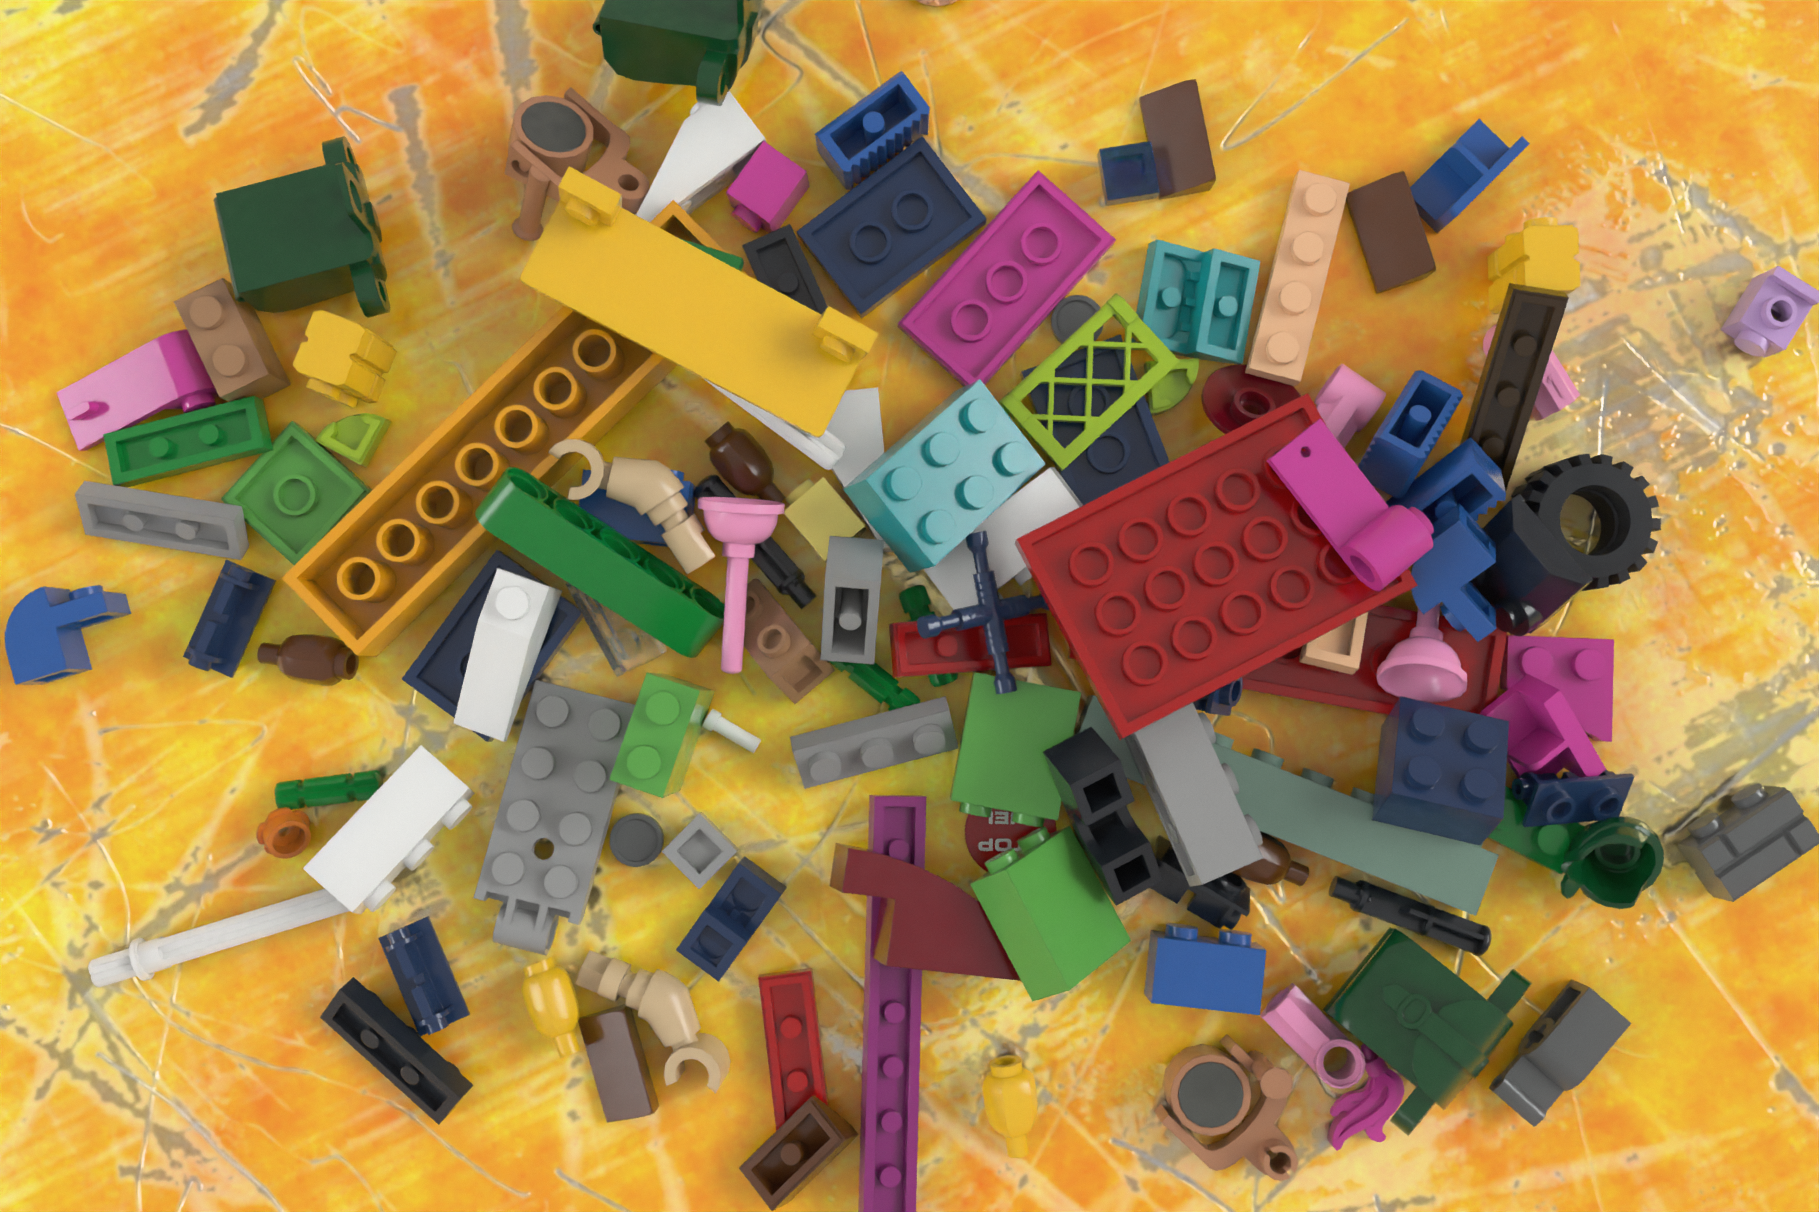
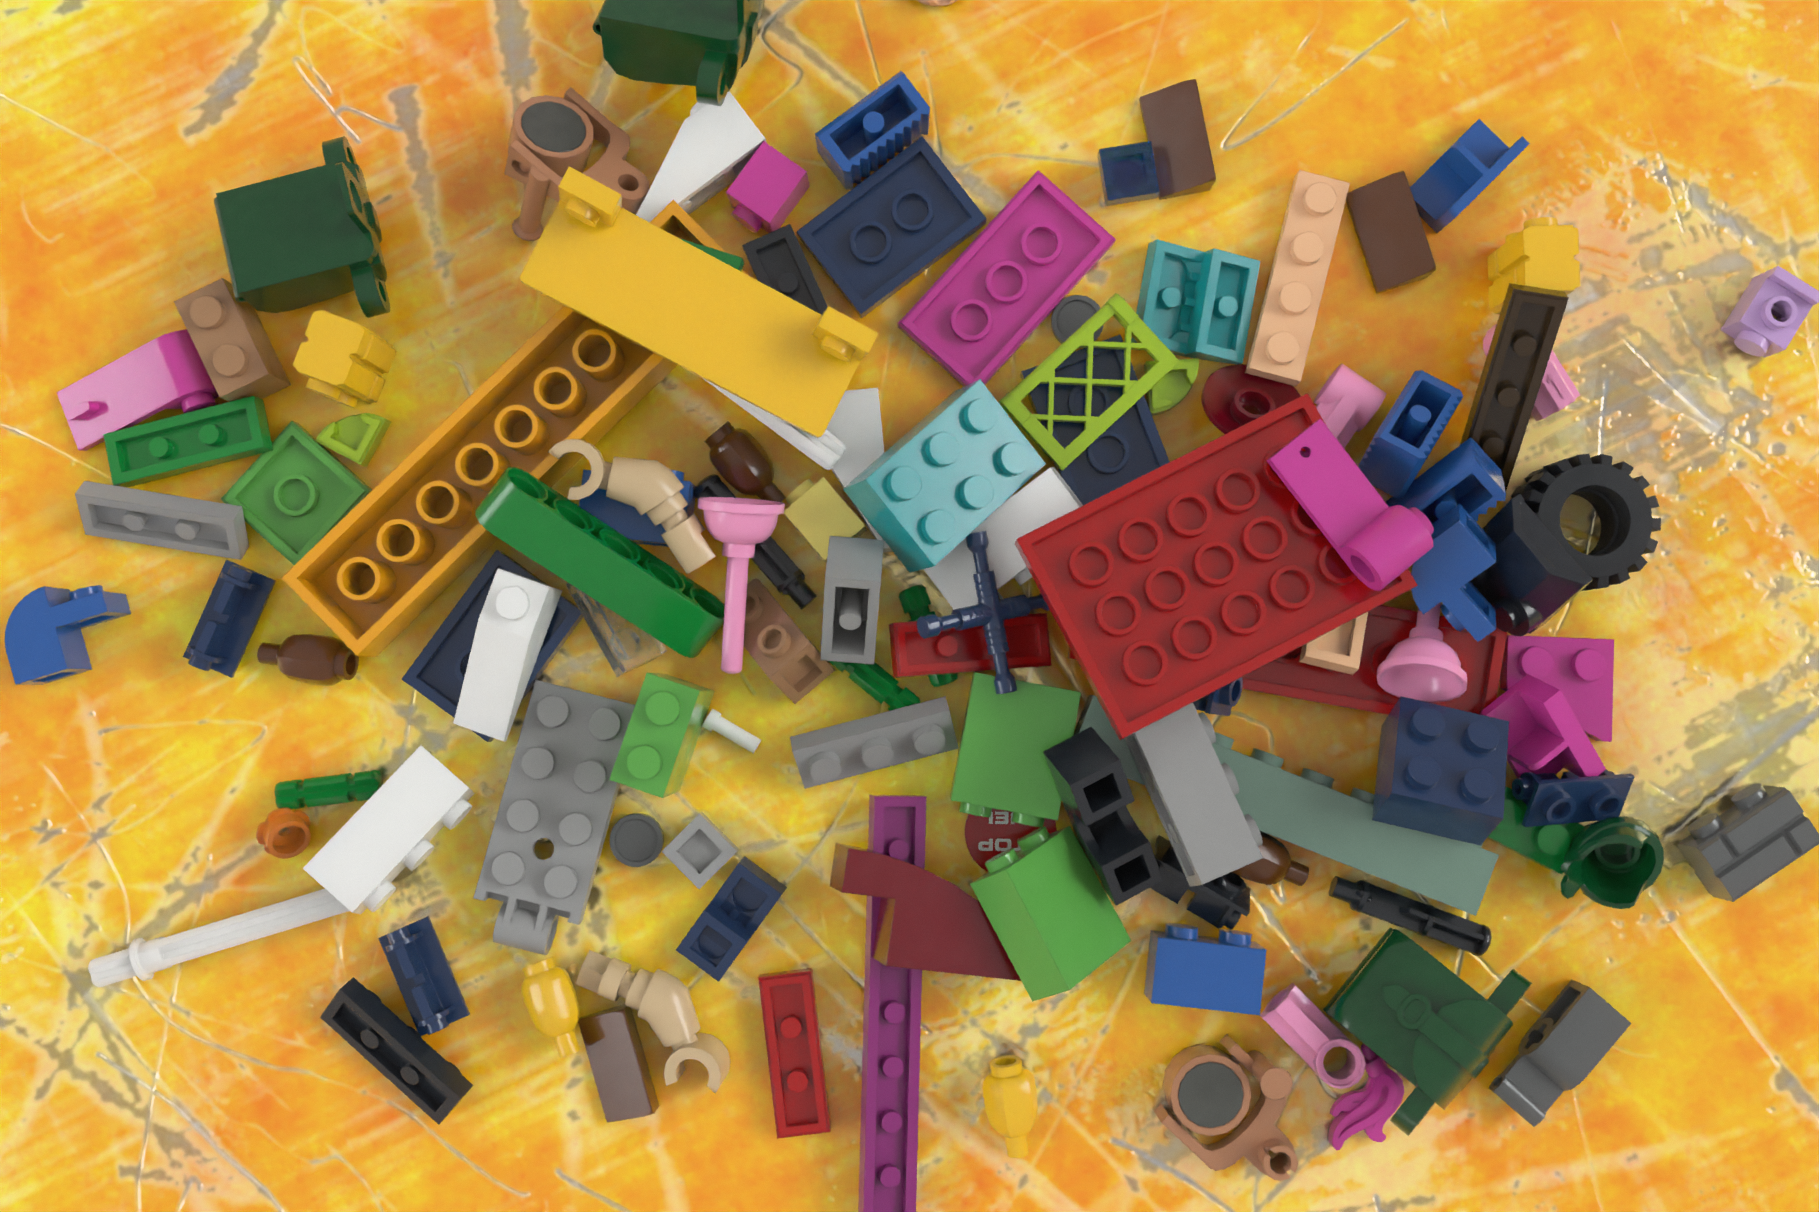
(797, 1152): reddish brown slope -> none

